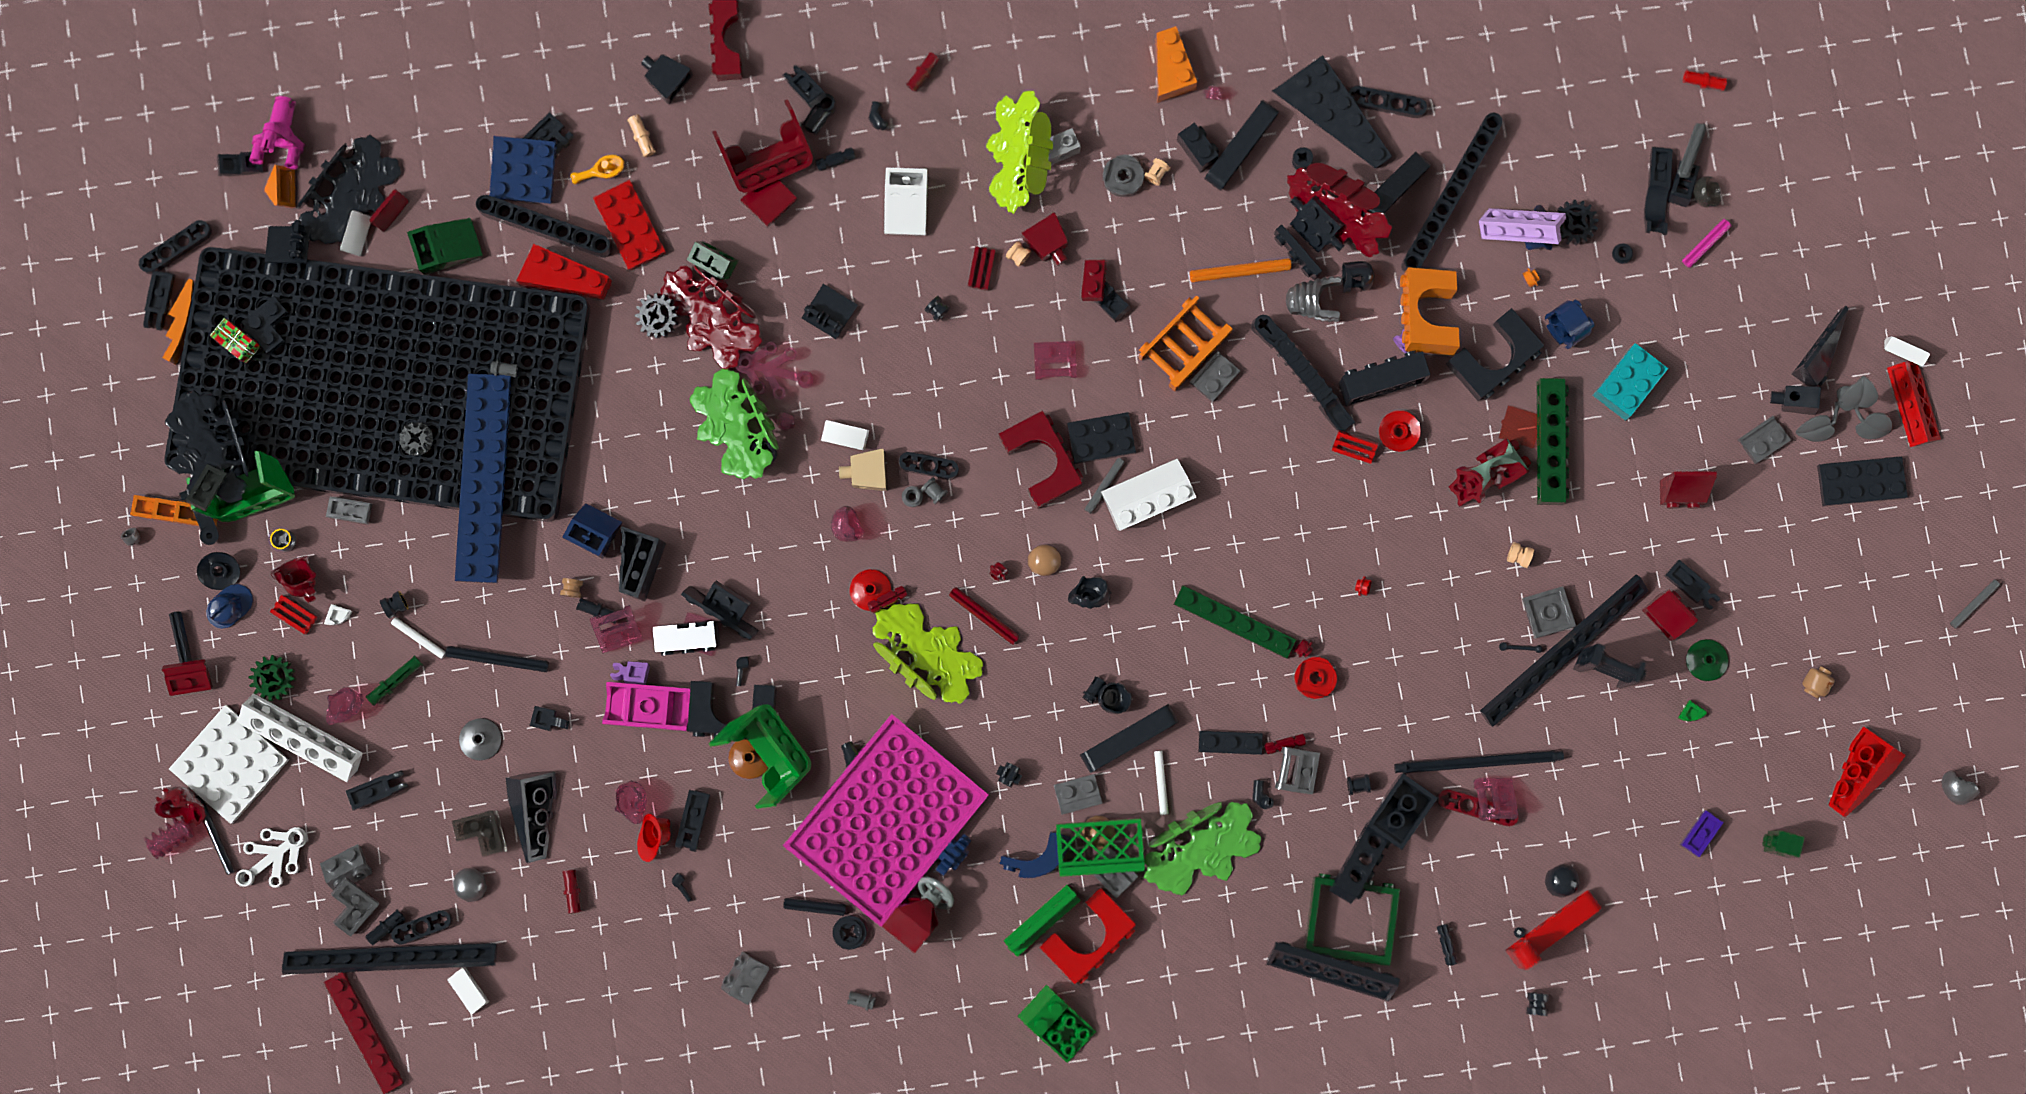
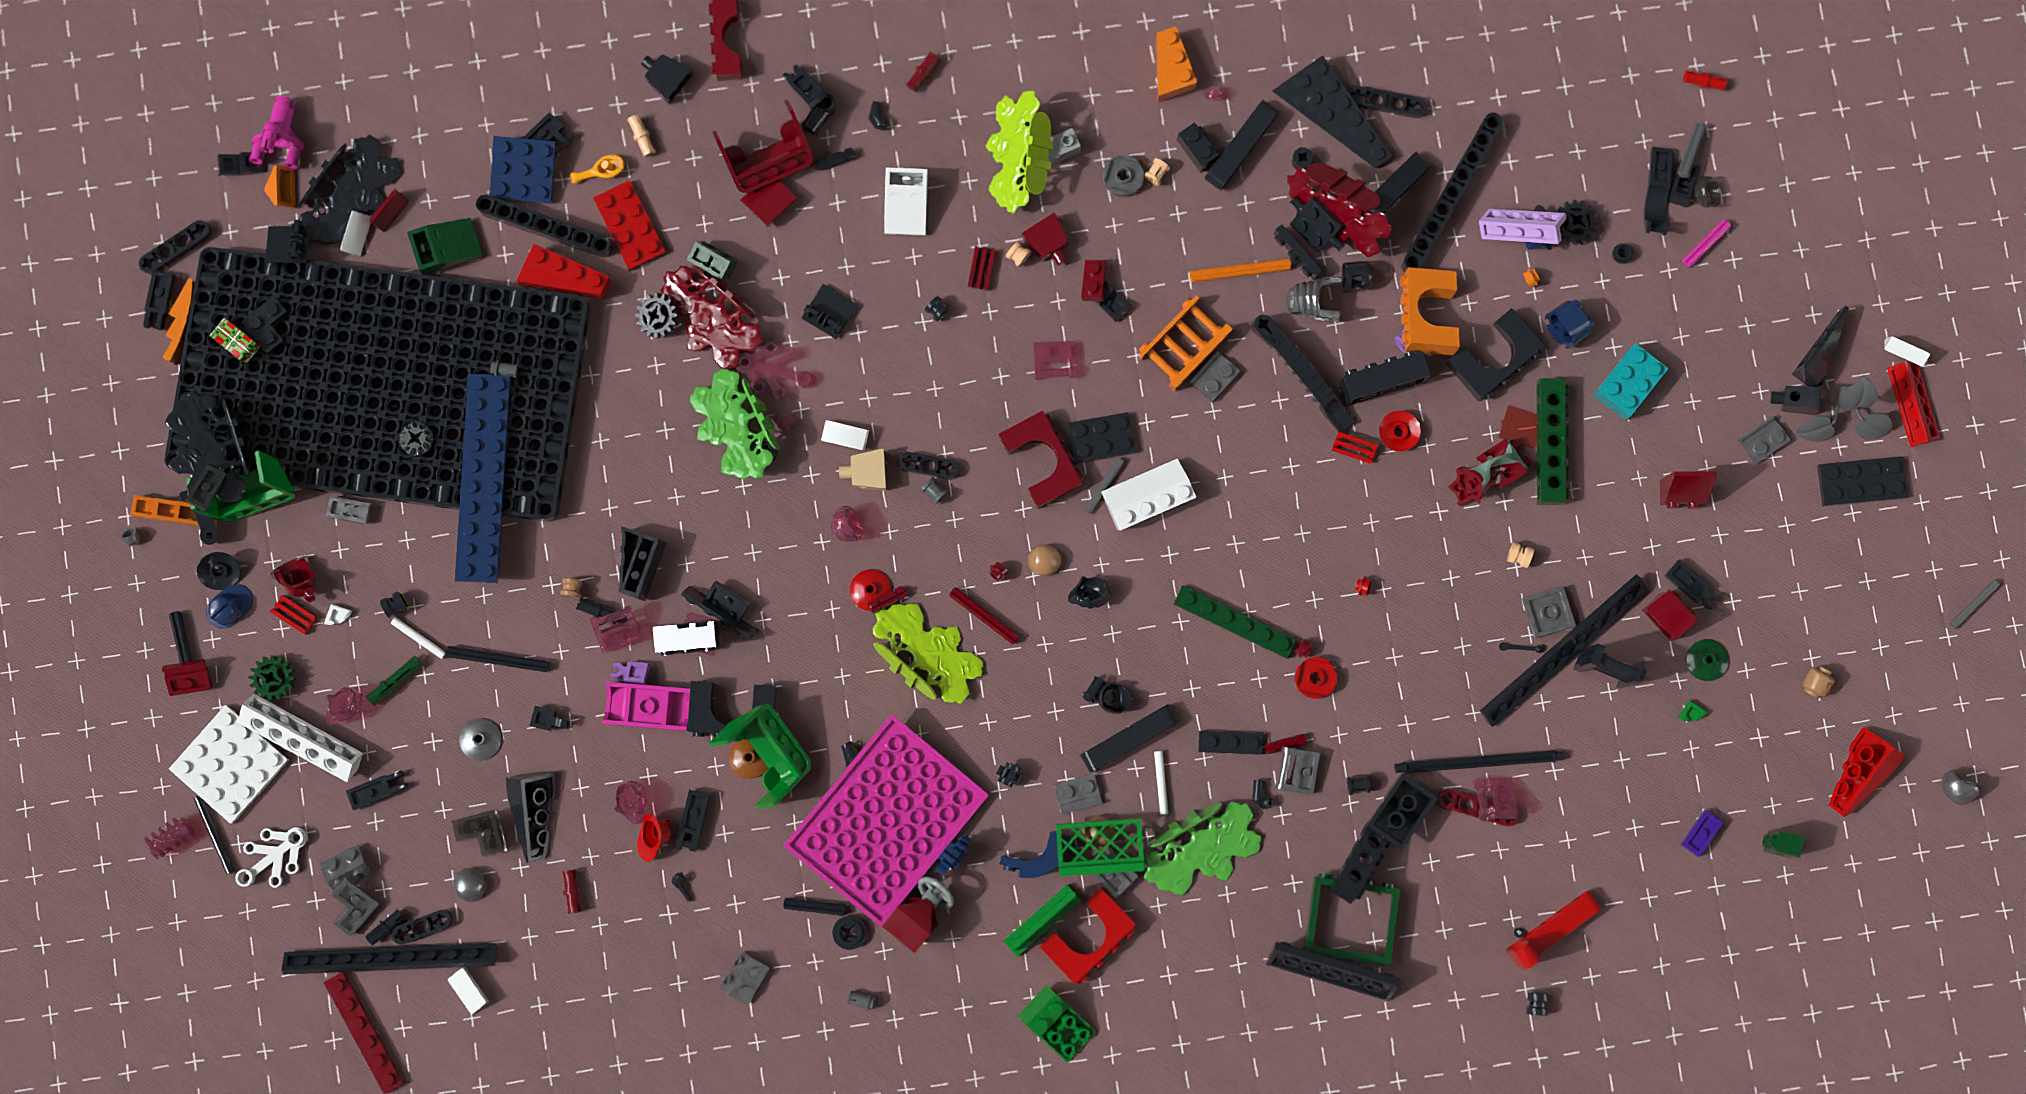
(179, 803): dark red helmet -> none
(283, 540): flat silver wheel -> none
(592, 530): dark blue slope -> none
(742, 662): black hand -> none
(912, 489): flat silver plate -> none
(1447, 944): black axle -> none
(1562, 880): black hair -> none

